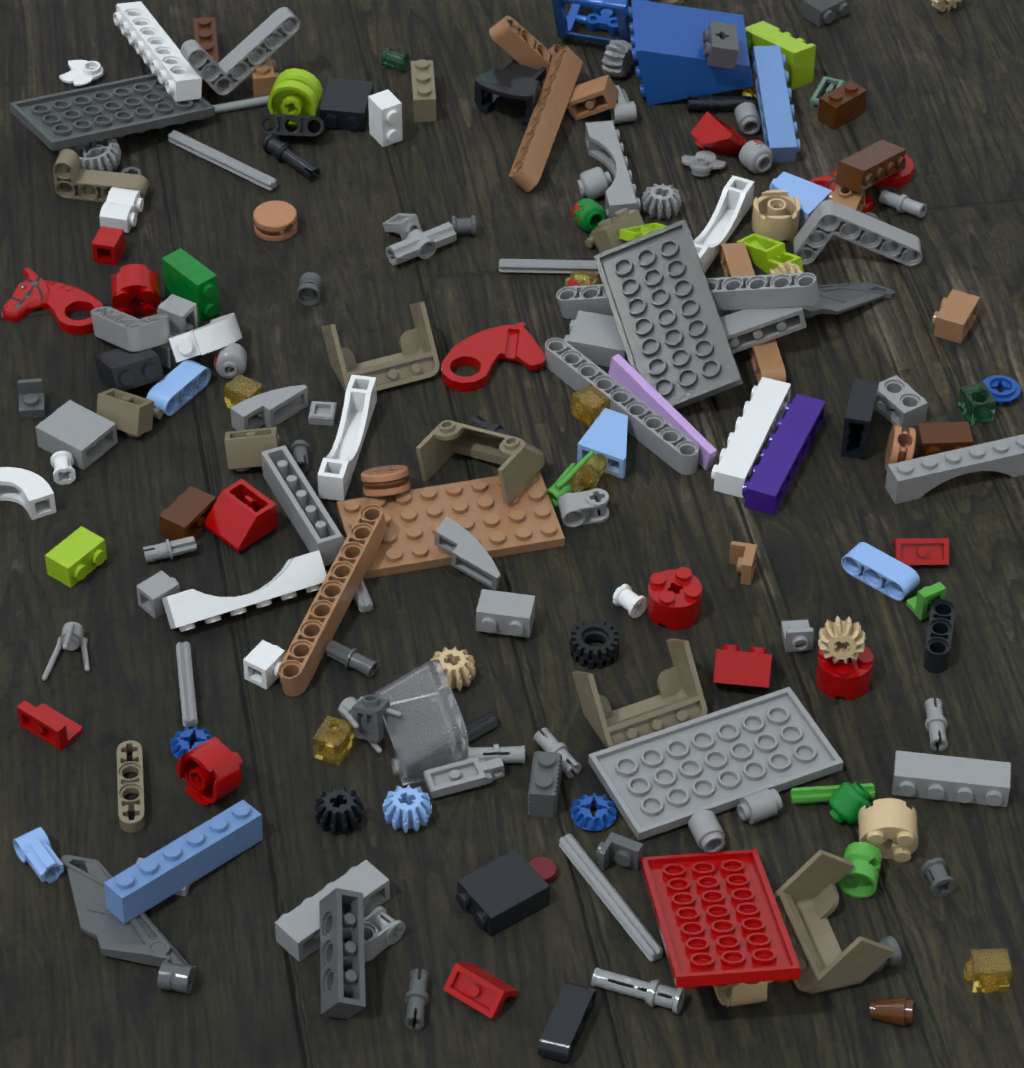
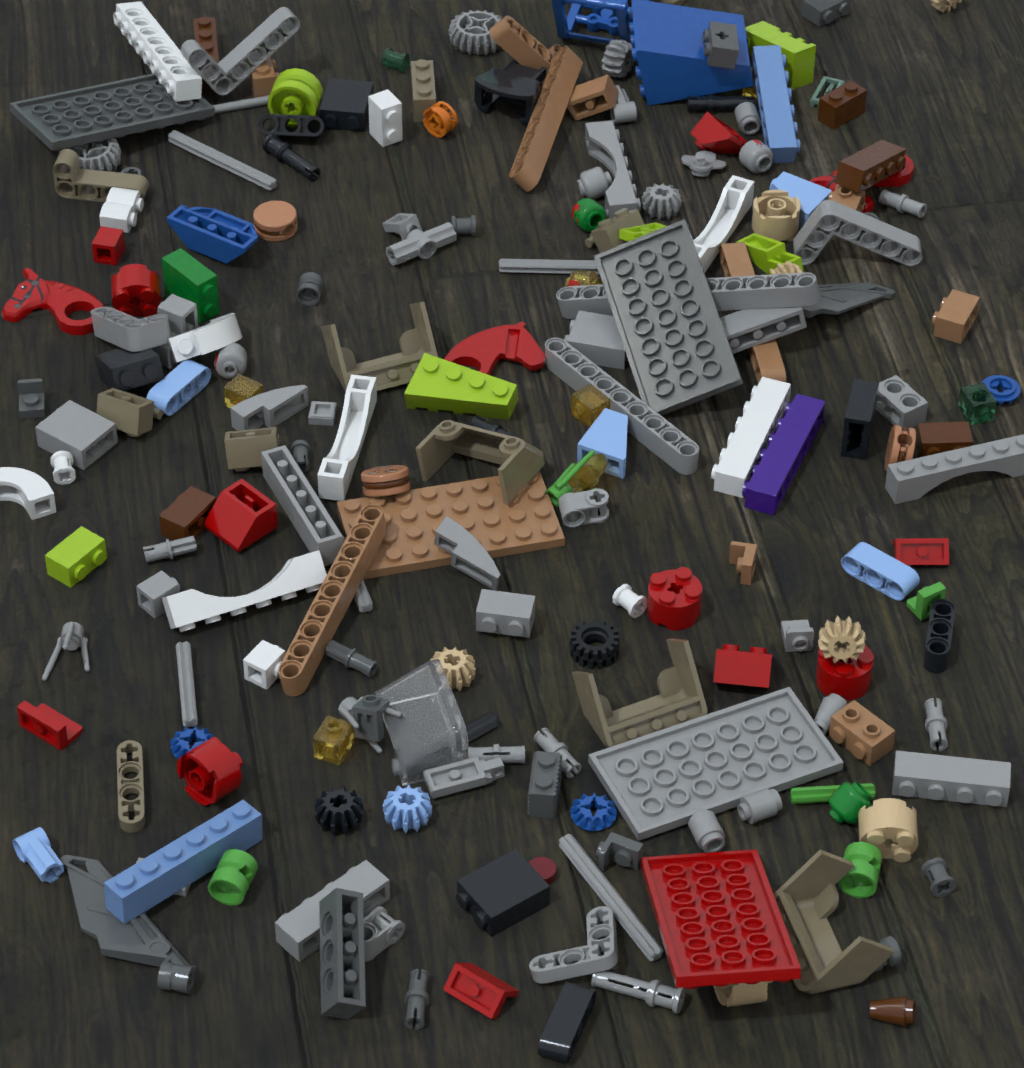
(82, 72): white plate -> none
(212, 232): none -> blue wedge
(232, 877): none -> bright green wheel
(438, 120): none -> orange wheel
(459, 389): none -> lime wedge
(471, 32): none -> light grey gear
(556, 965): none -> light grey beam
(636, 384): lavender tile -> none
(828, 707): none -> light grey cone
(861, 733): none -> medium nougat brick
(988, 970): clear yellow brick -> none

